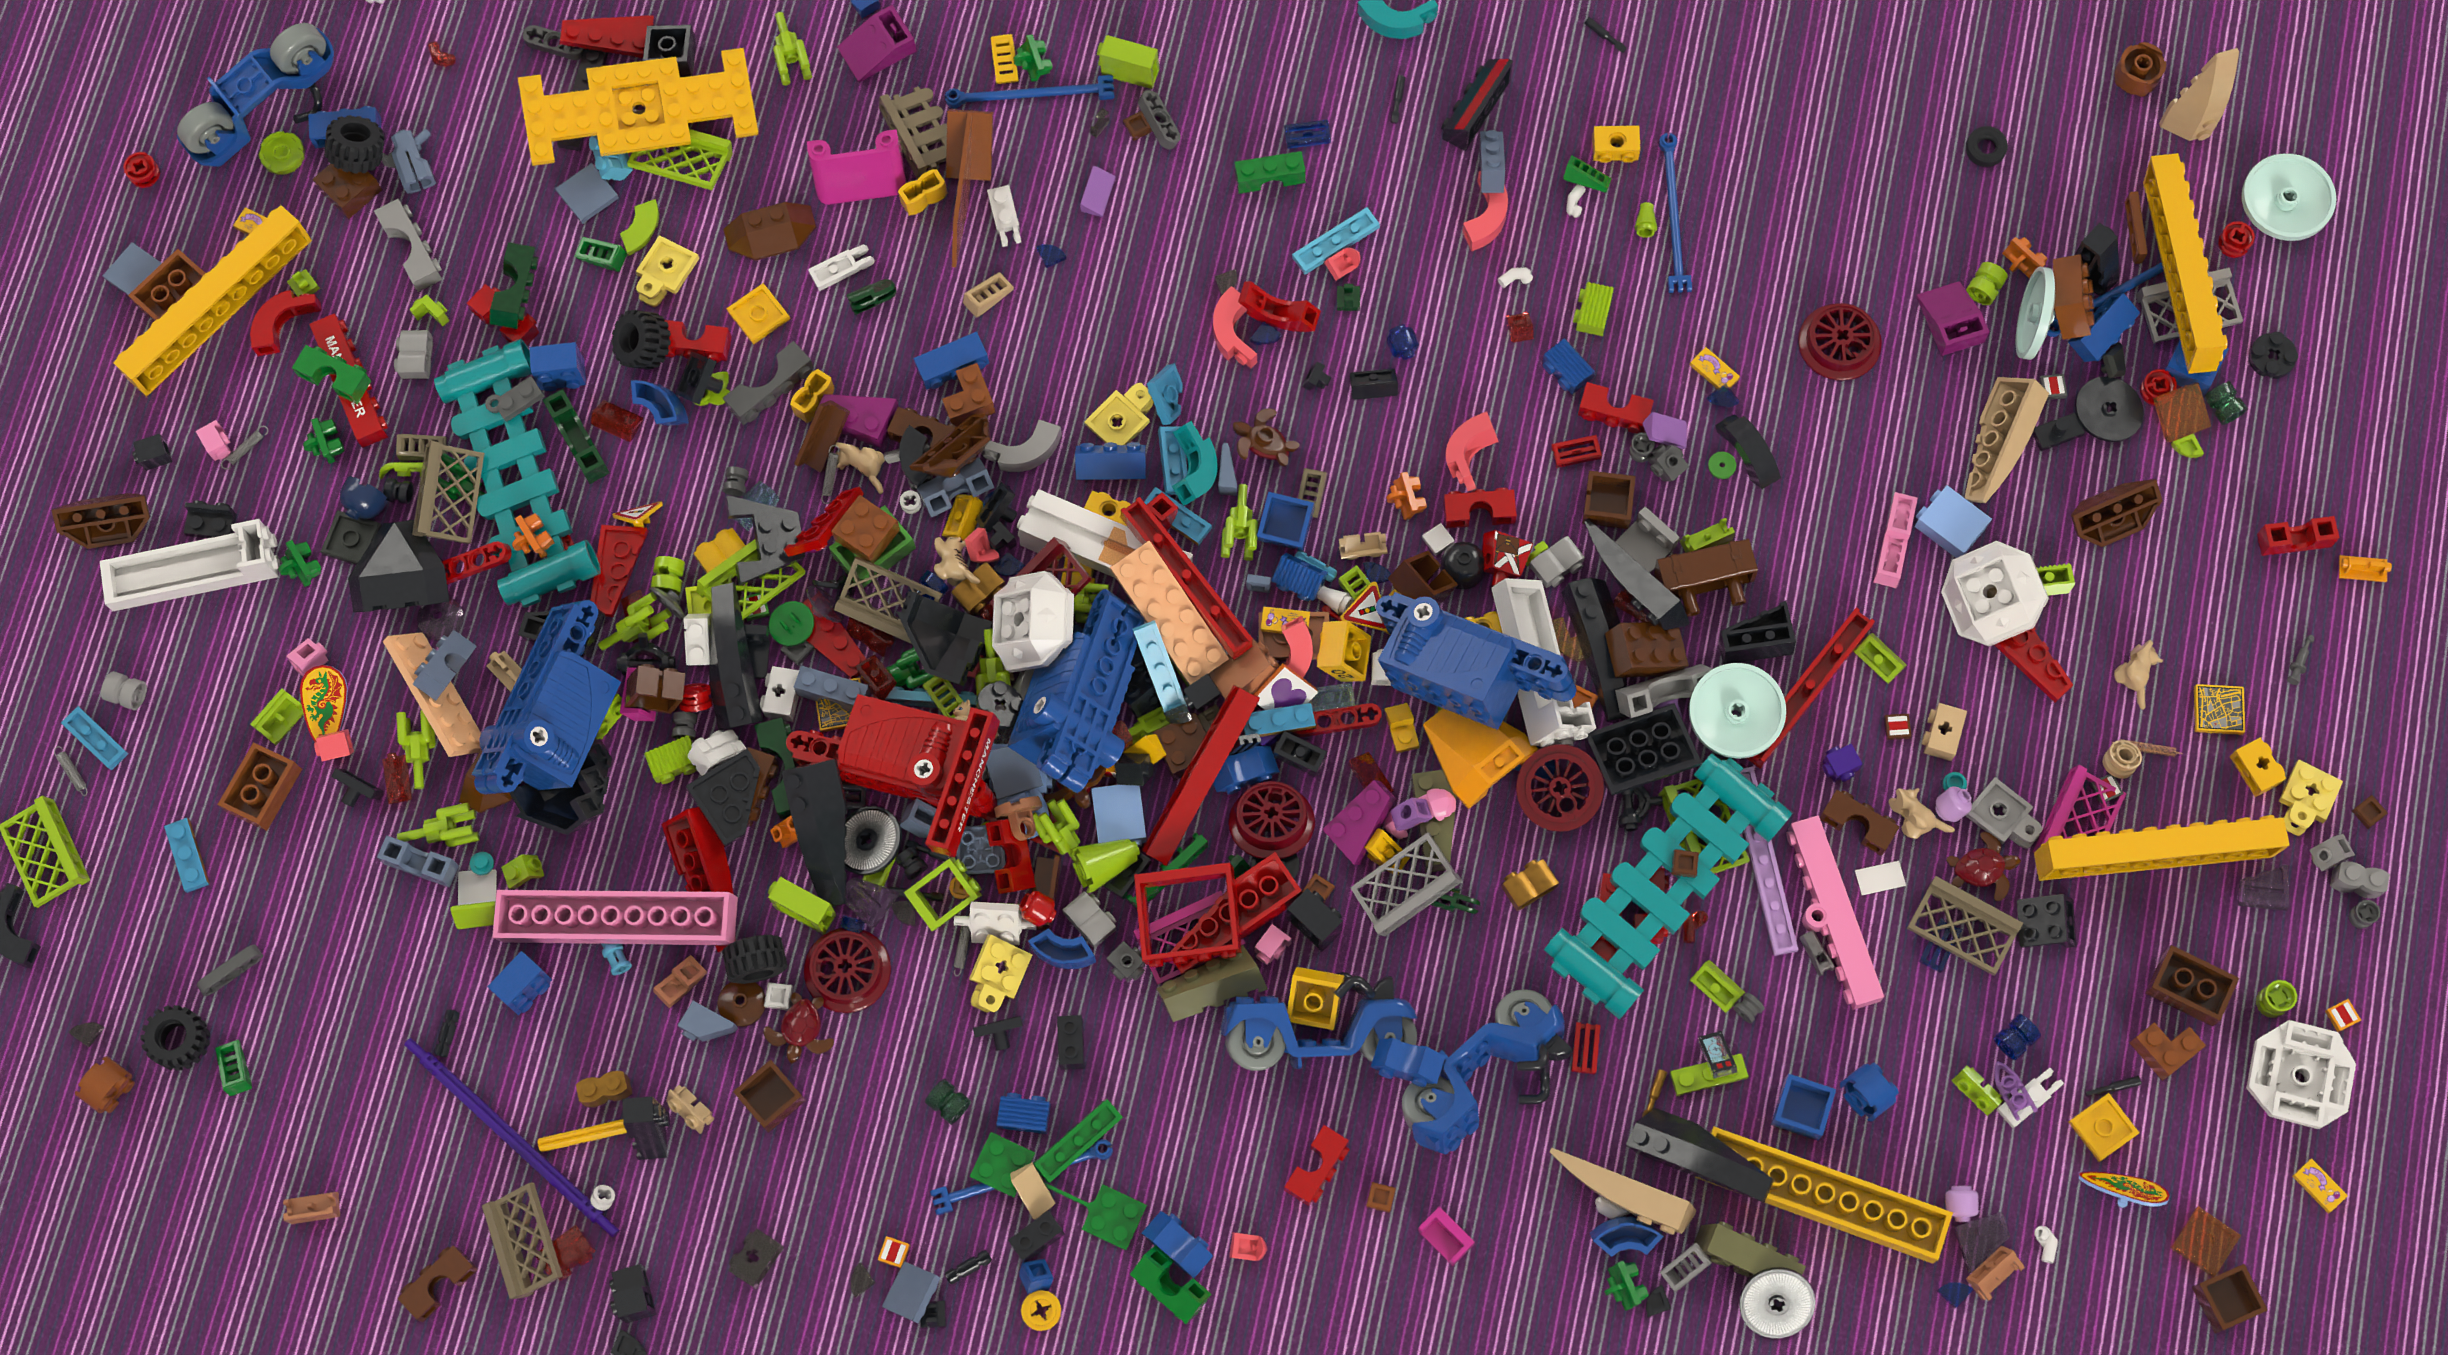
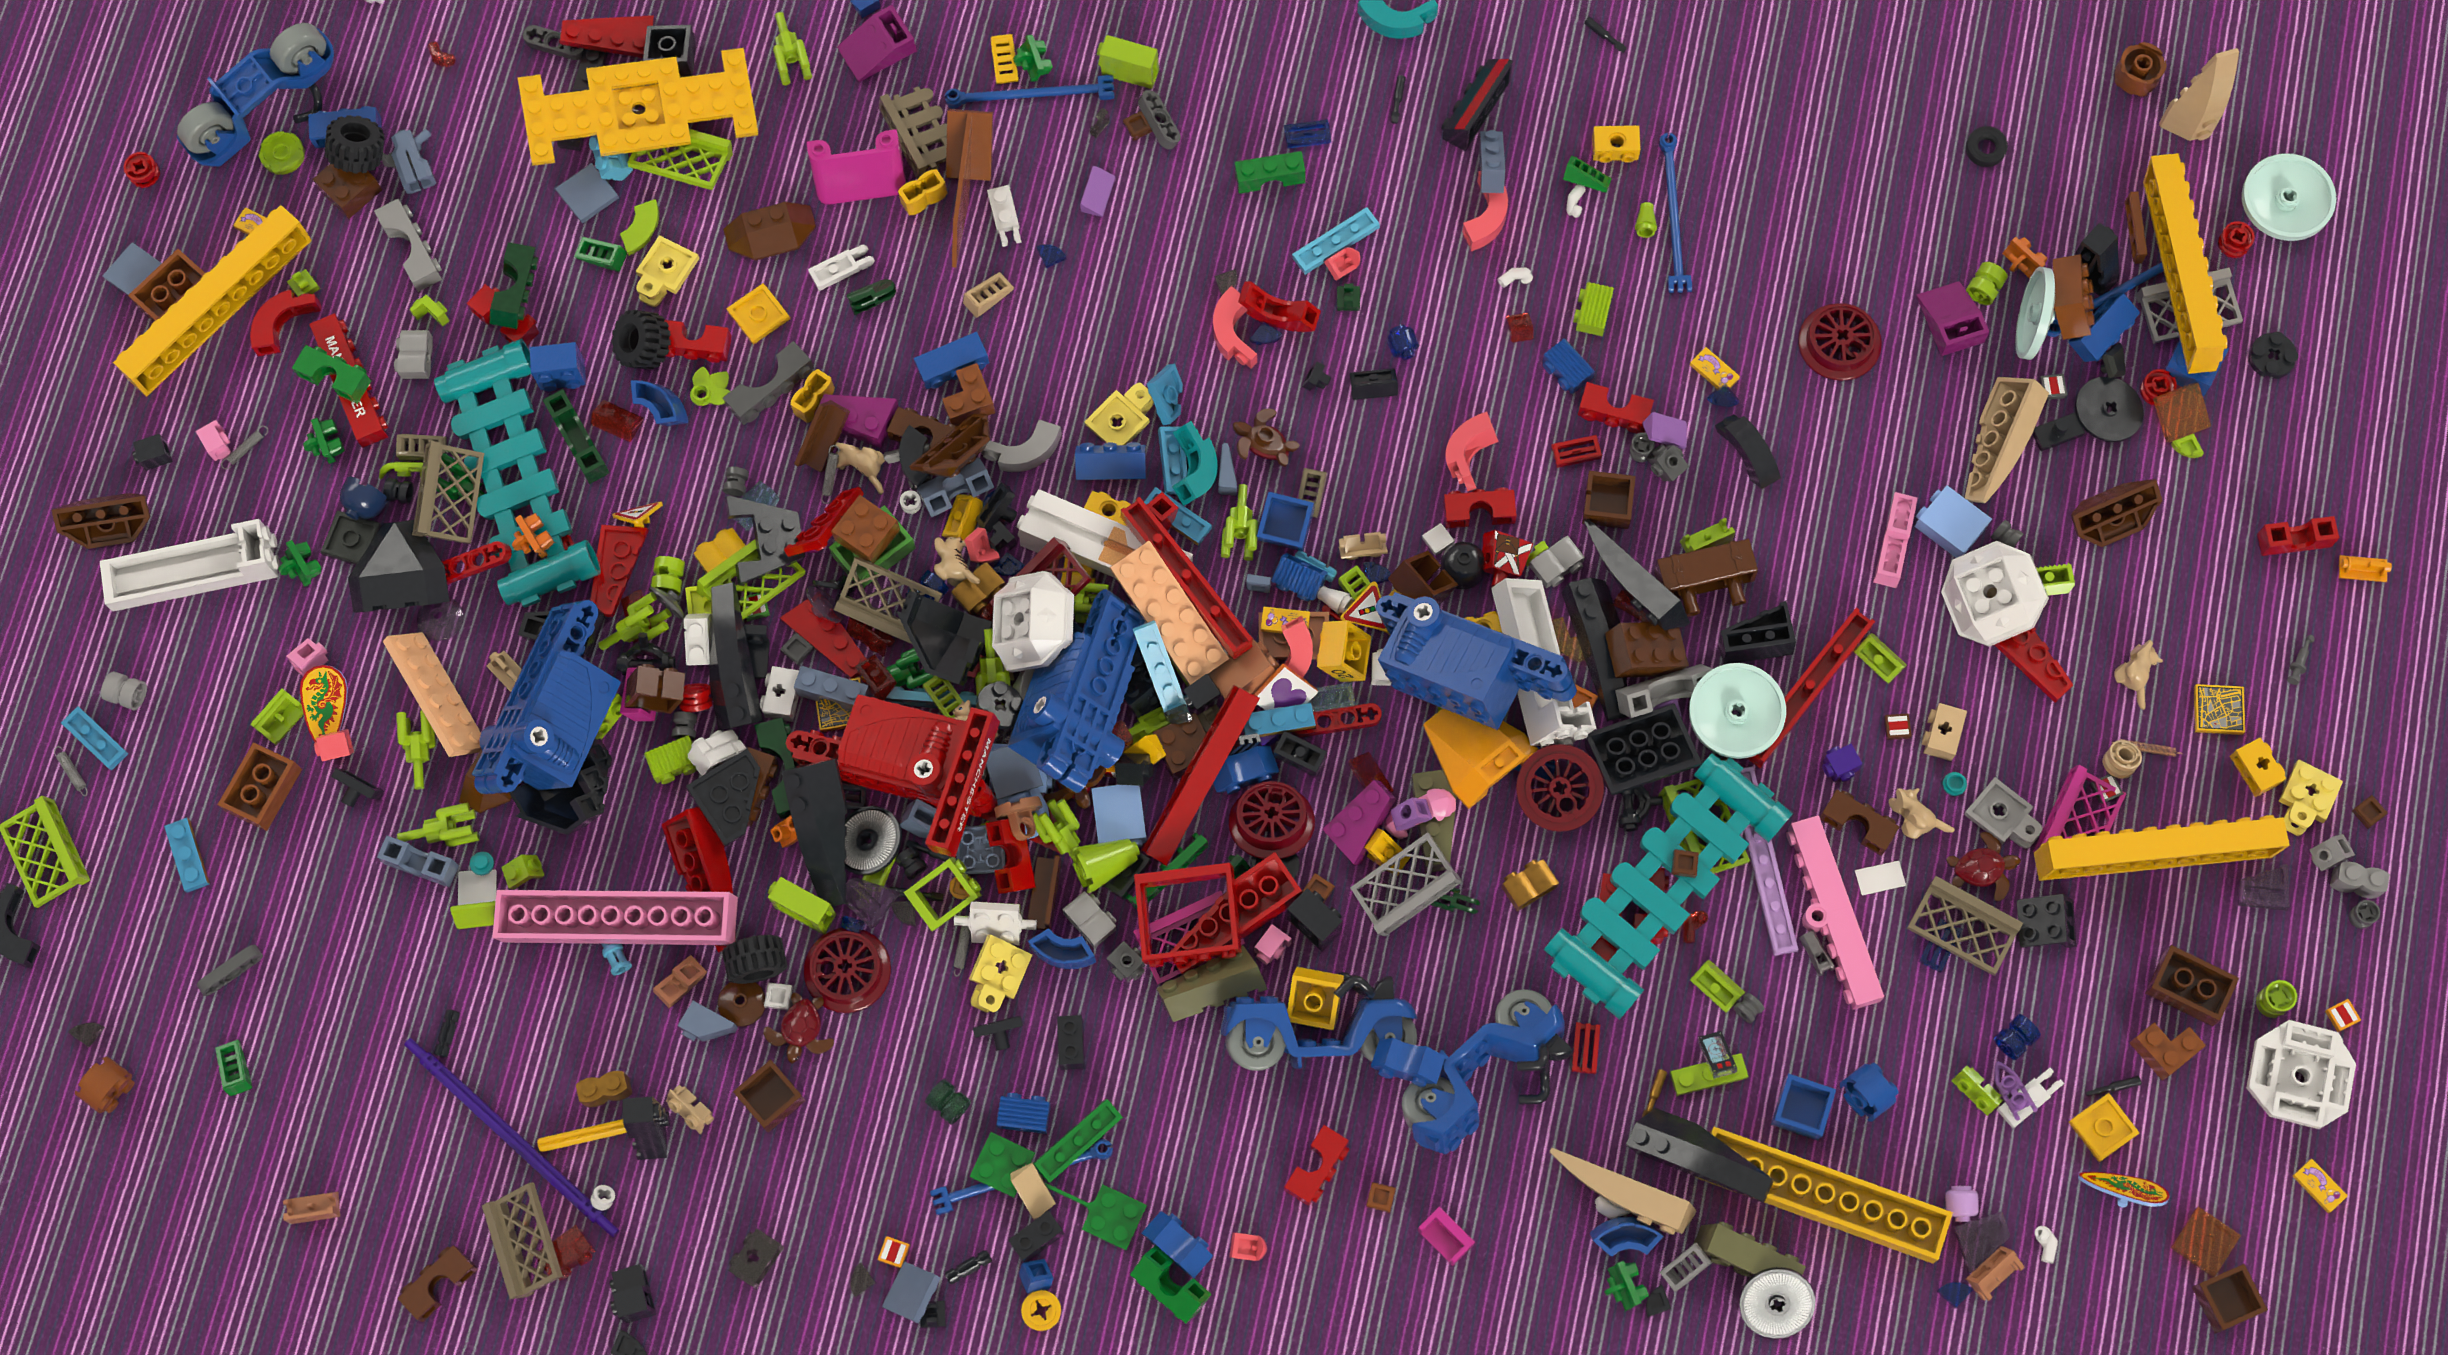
(162, 1024): black tyre -> none
(208, 520): black bracket -> none
(397, 778): clear red hinge -> none
(436, 675): sand blue arch -> none
(516, 399): dark grey hinge -> none
(520, 983): blue brick -> none
(698, 378): black tile -> none
(791, 623): green piece -> none
(1037, 908): red head -> none
(1402, 727): yellow slope -> none
(1403, 495): orange hips -> none
(1648, 540): light grey bracket -> none
(1718, 471): bright green wheel -> none
(1953, 804): lavender head -> none
(2007, 535): none -> dark grey wheel
(2226, 403): clear green wheel -> none

